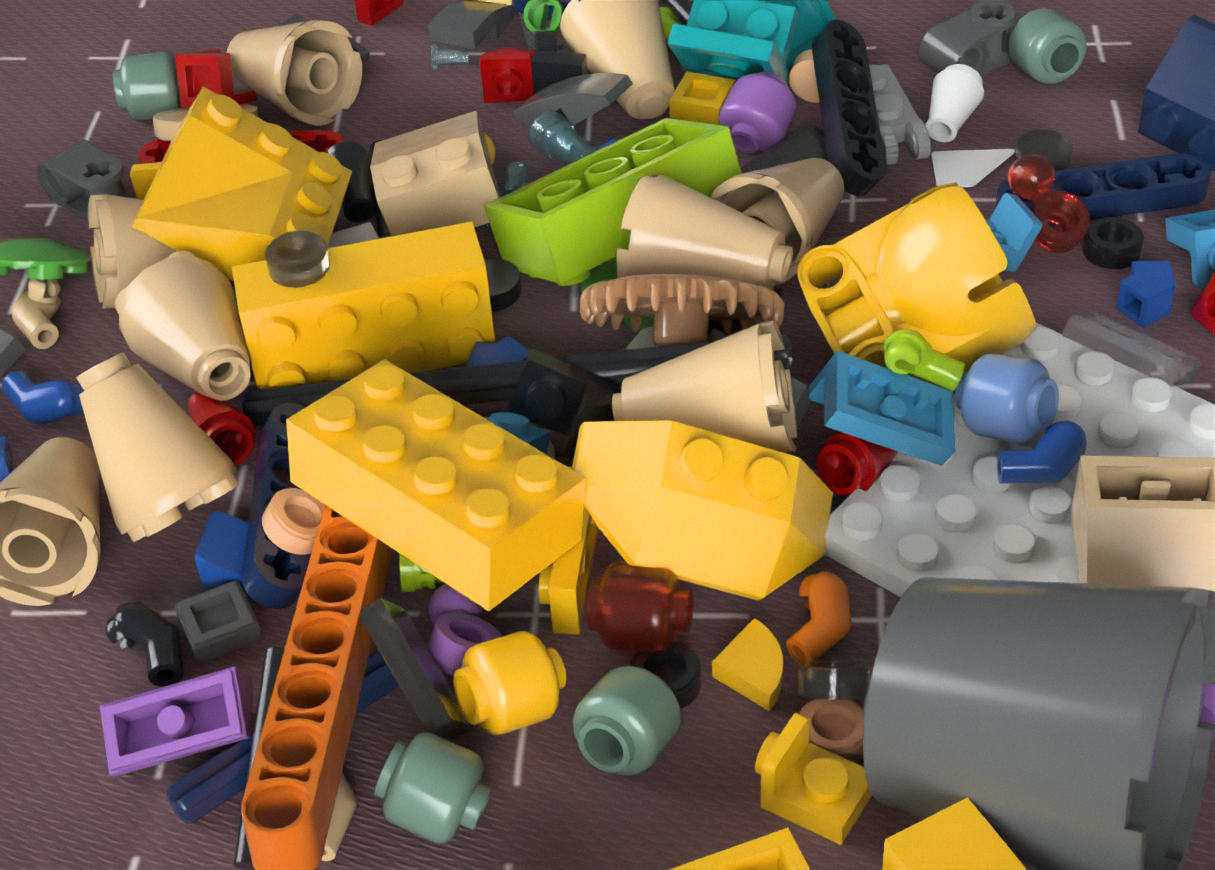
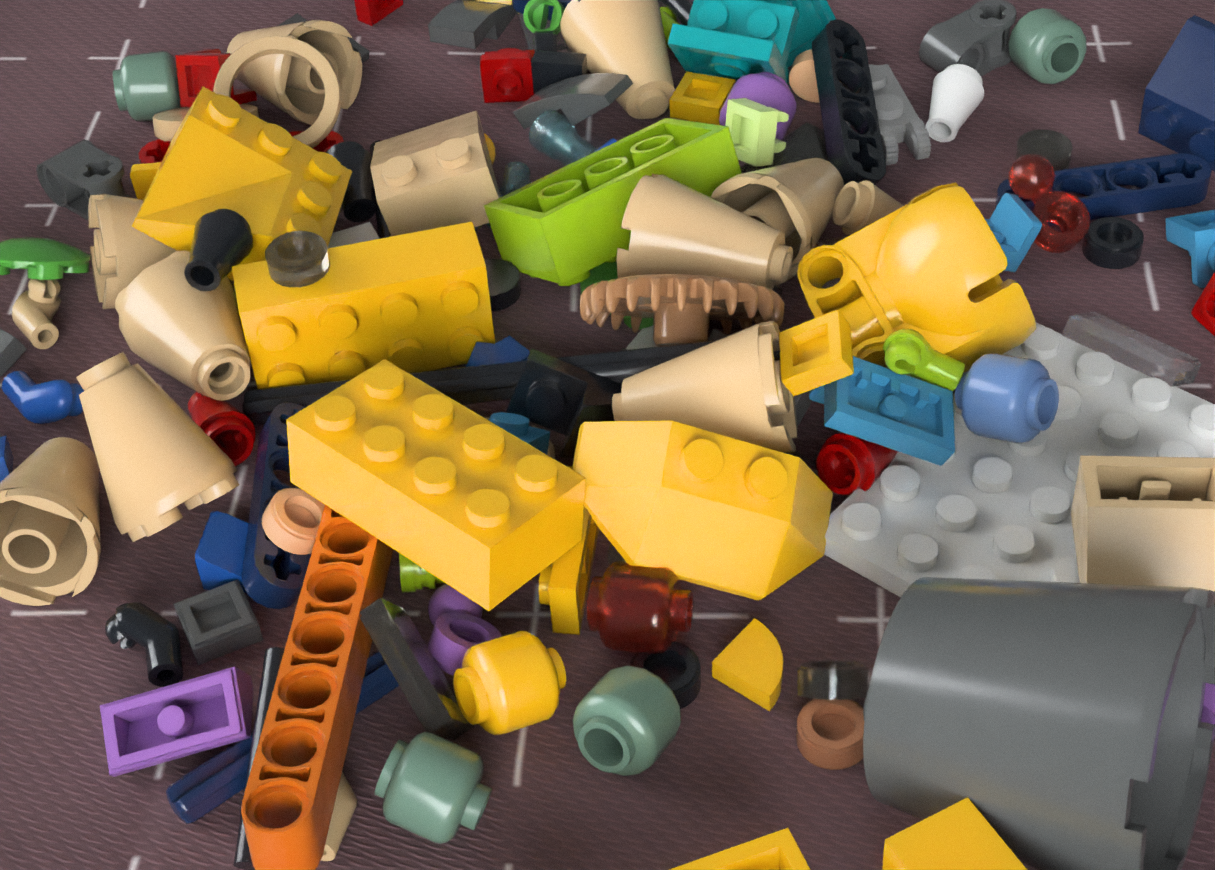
(218, 243): none -> black cone
(290, 46): none -> tan piece
(447, 57): clear light blue piece -> none
(754, 131): none -> yellowish green tile
(810, 782): yellow bracket -> none
(816, 353): none -> yellow plate
(829, 617): orange arm -> none
(861, 205): none -> tan cone
(967, 166): white sticker -> none
(1048, 461): blue arm -> none
(1147, 292): blue piece -> none

